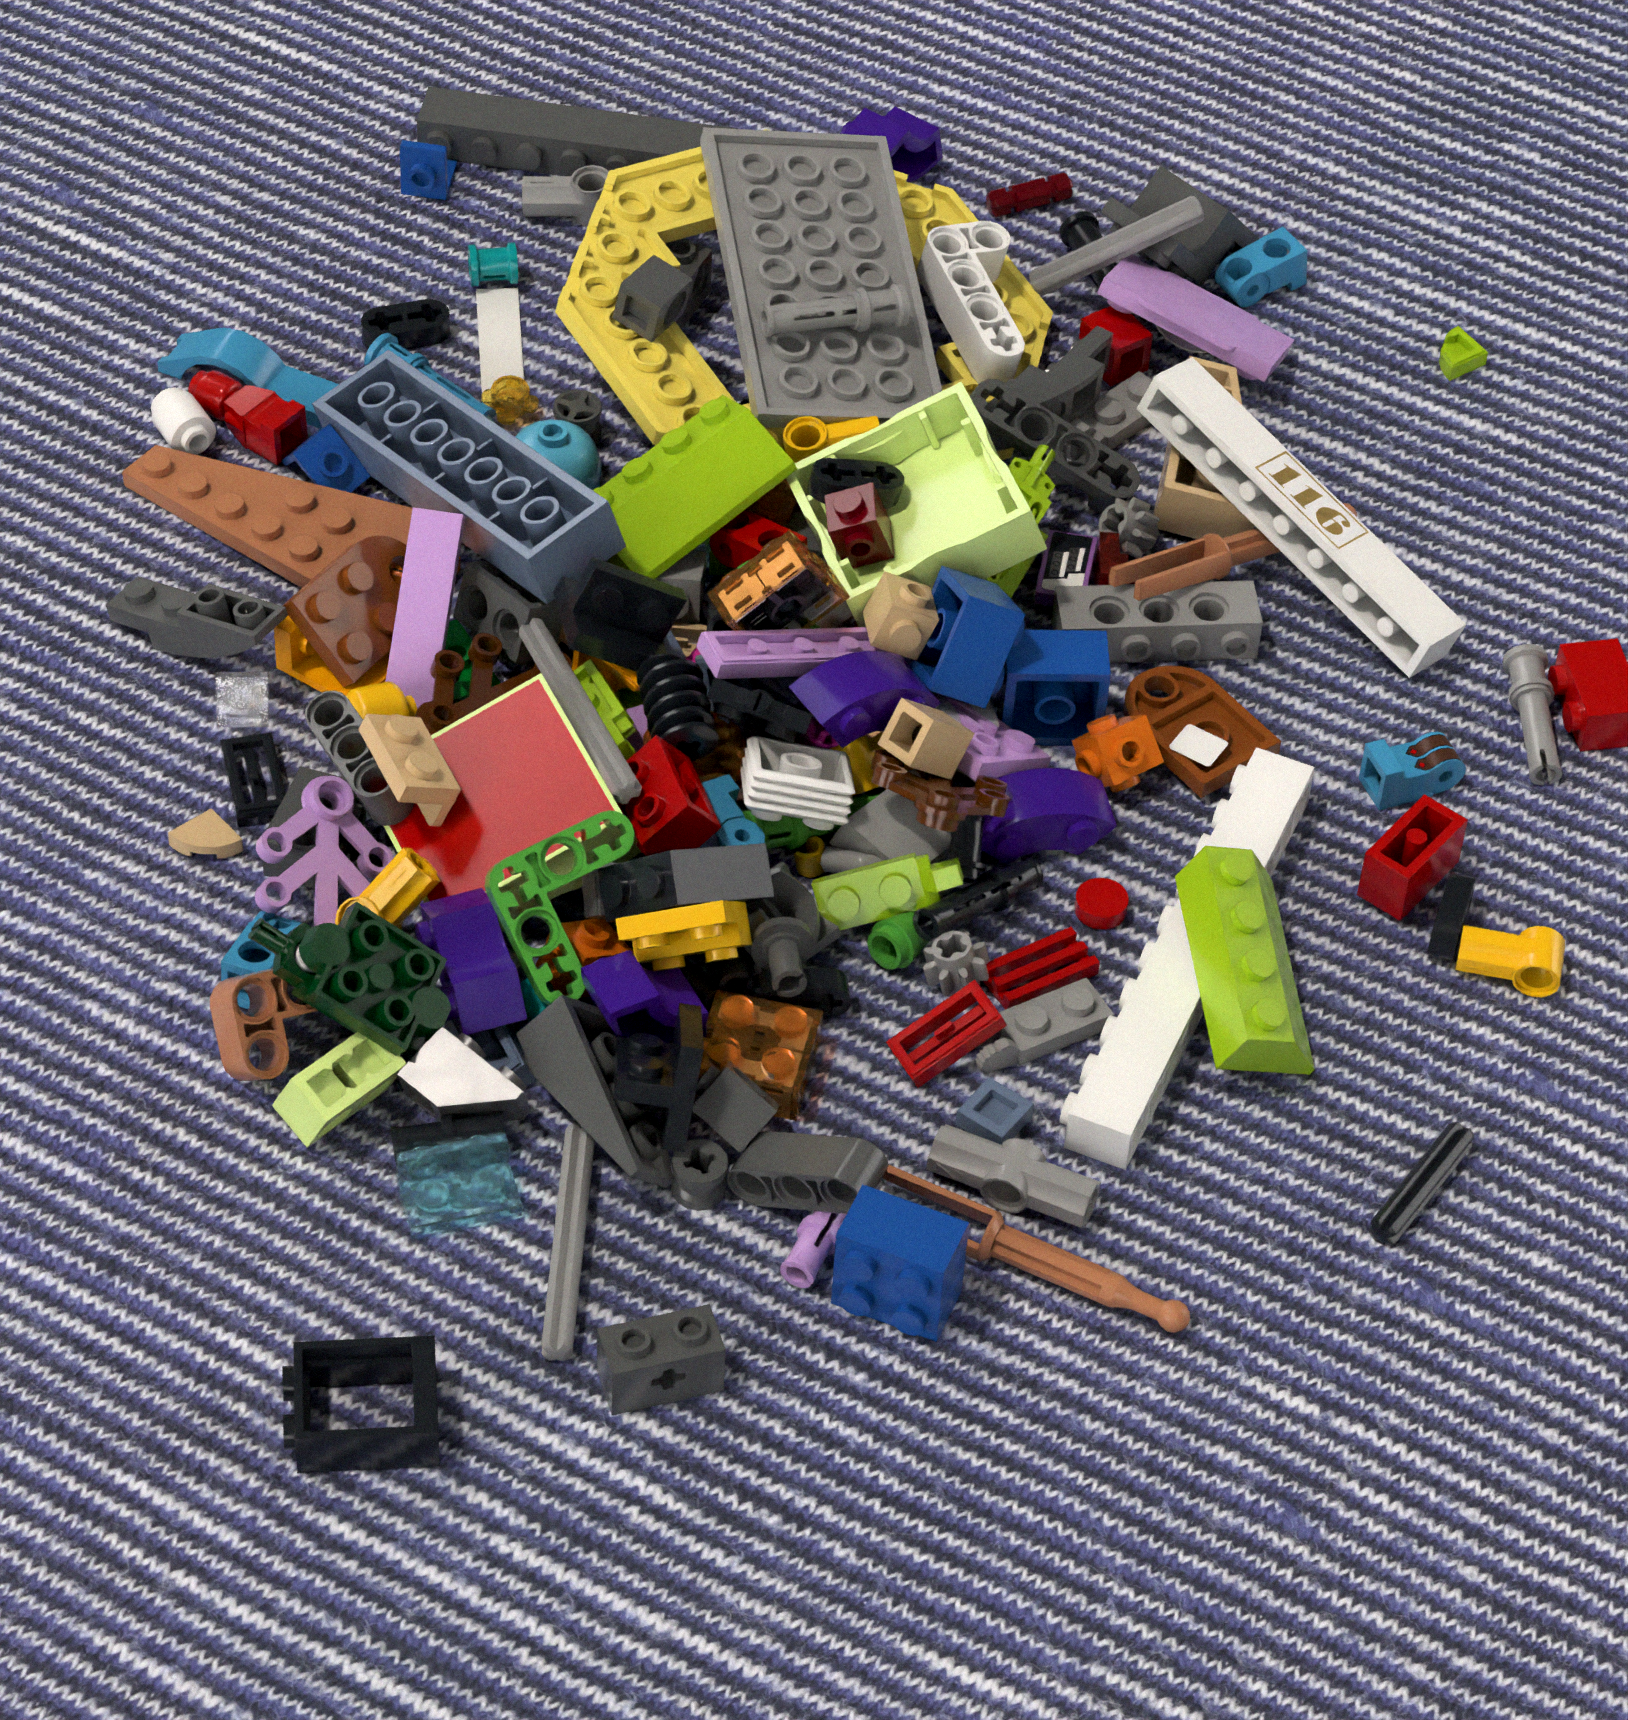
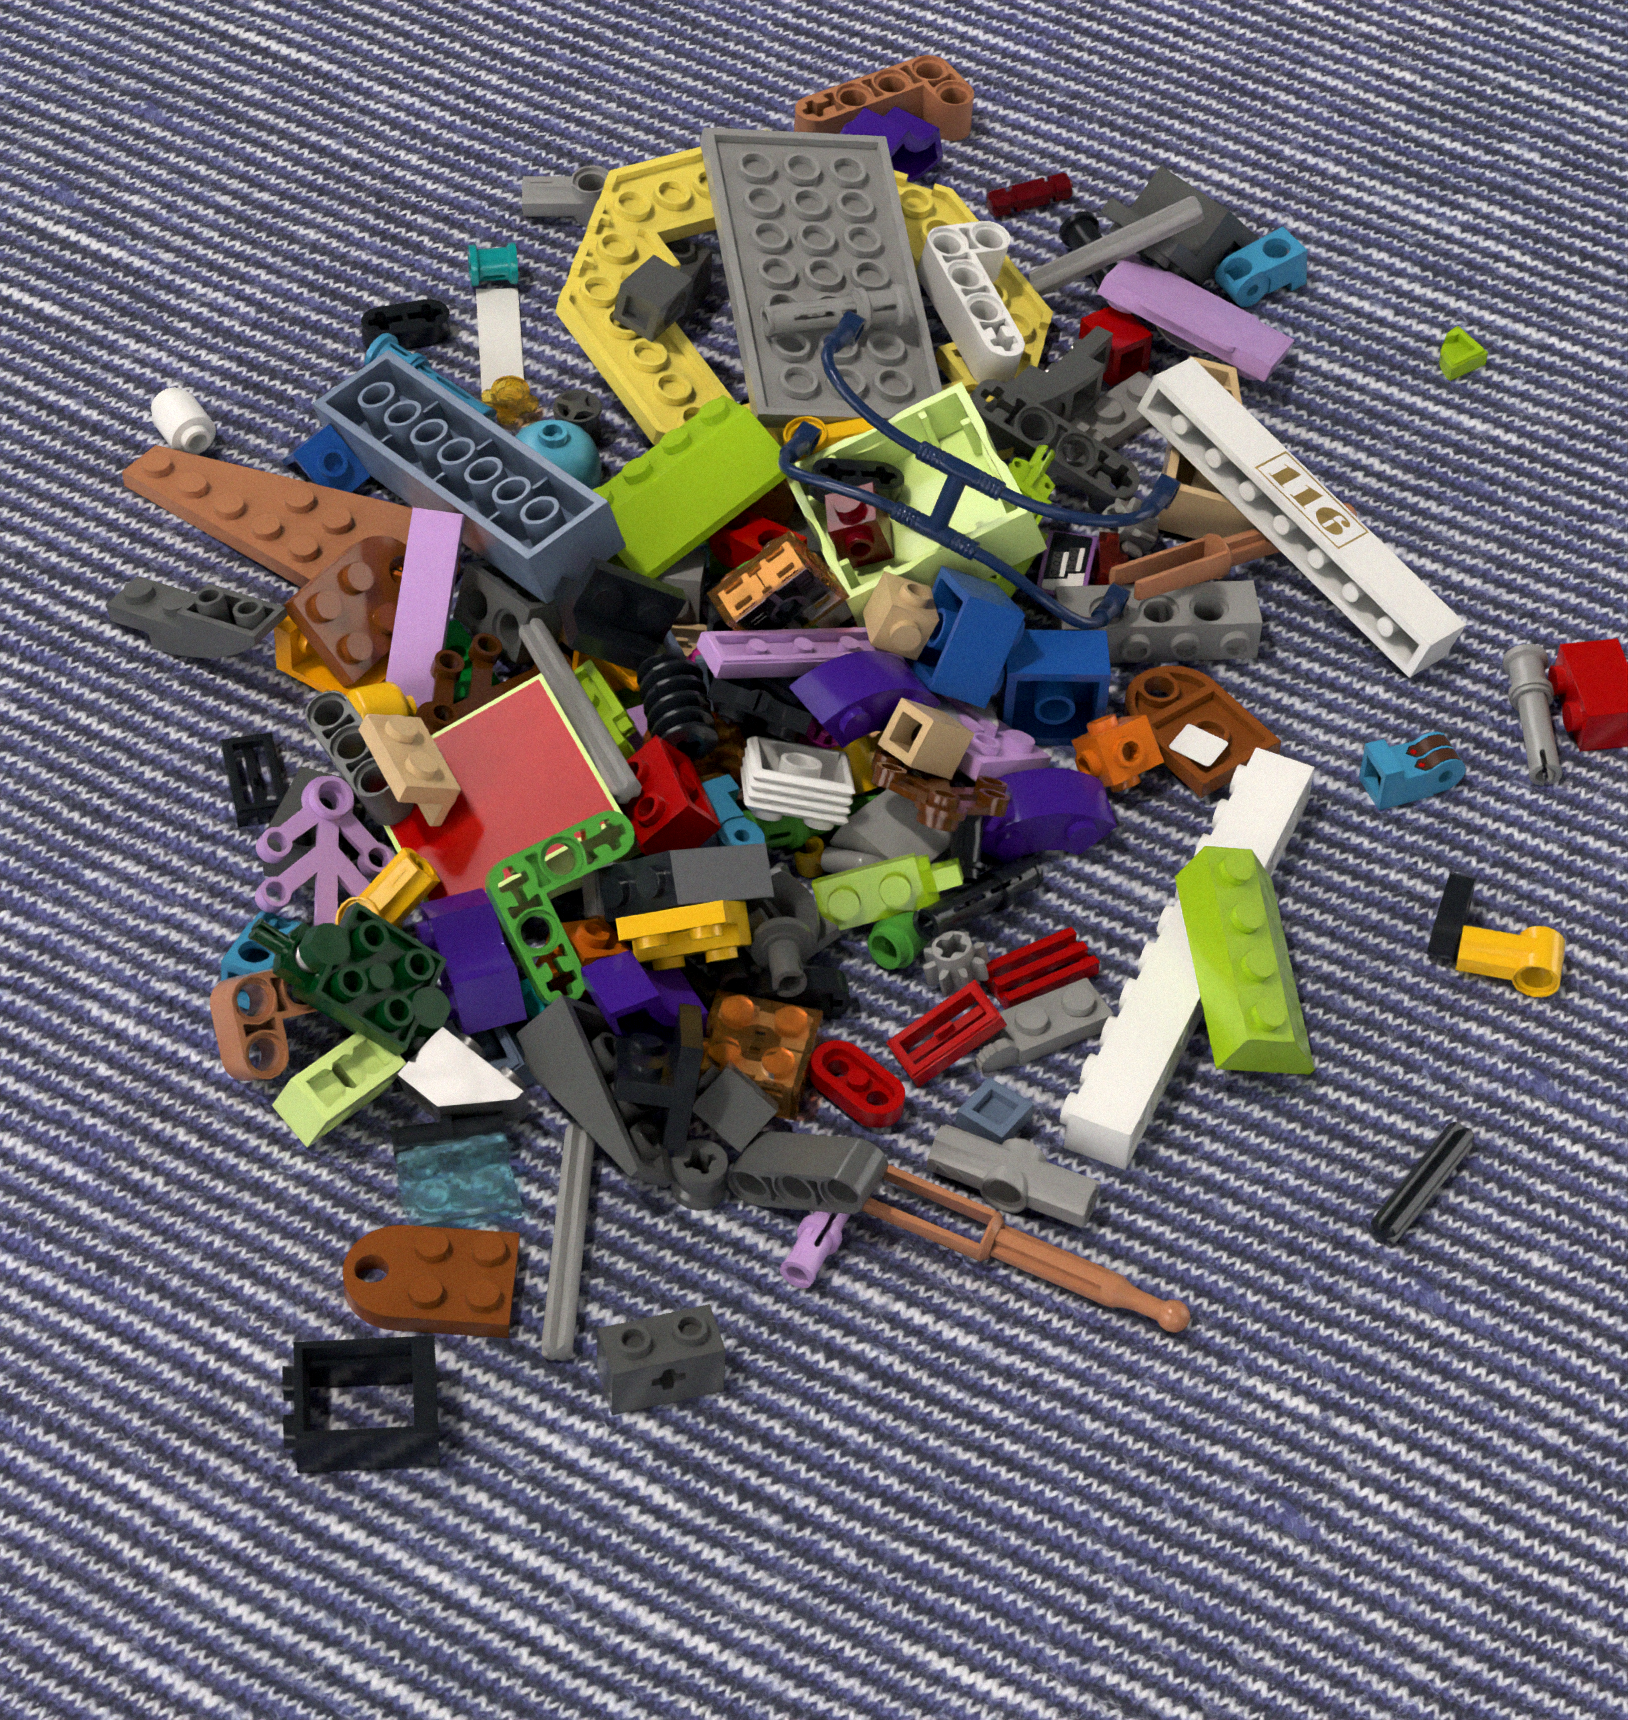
(206, 835): tan tile -> none
(242, 699): clear tile -> none
(249, 361): dark azure piece -> none
(252, 414): red piece -> none
(425, 170): blue bracket -> none
(435, 1280): none -> dark orange plate
(544, 134): dark grey brick -> none
(864, 1090): none -> red plate
(899, 1263): blue brick -> none
(919, 86): none -> nougat beam
(958, 476): none -> dark blue bar
(1101, 903): red tile -> none
(1412, 857): red brick -> none

